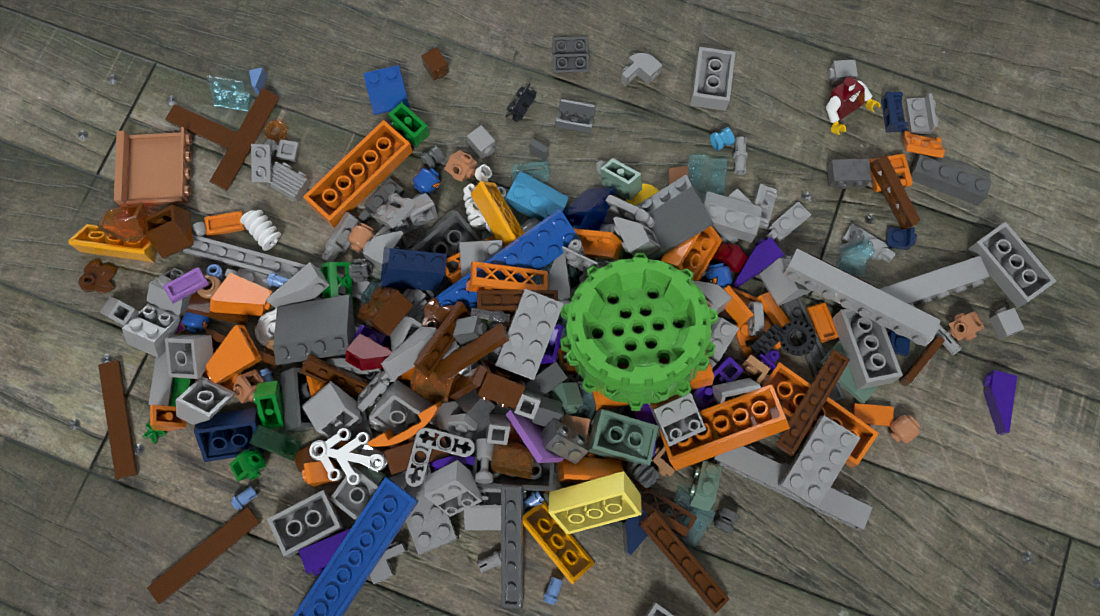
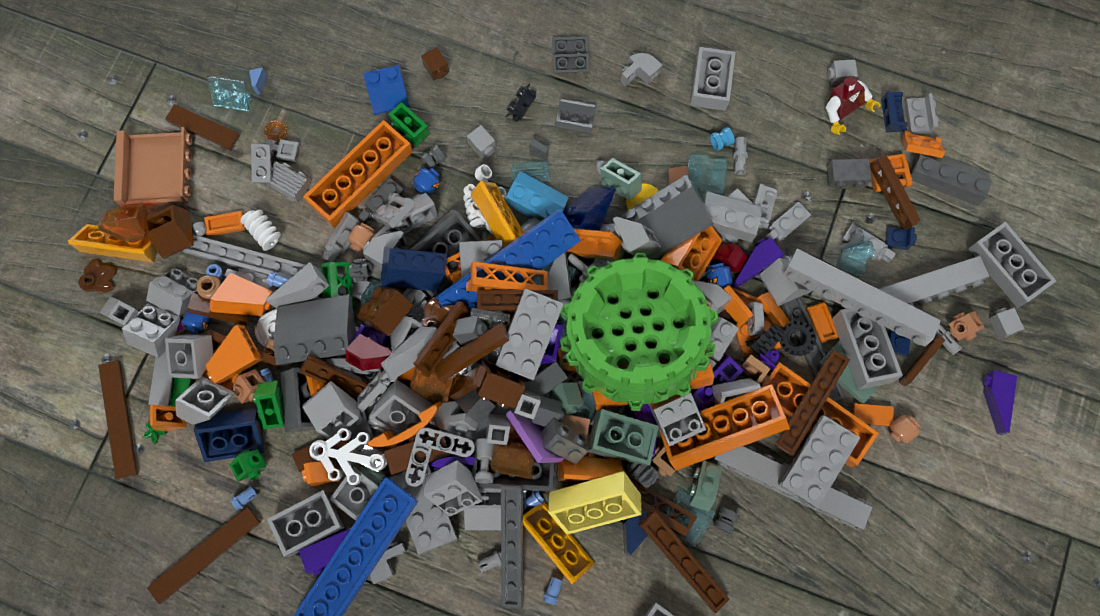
(185, 285): medium lavender tile -> none
(243, 139): reddish brown tile -> none
(275, 443): clear green slope -> none
(461, 166): nougat brick -> none
(576, 256): light grey hinge -> none
(630, 211): light grey hinge -> none

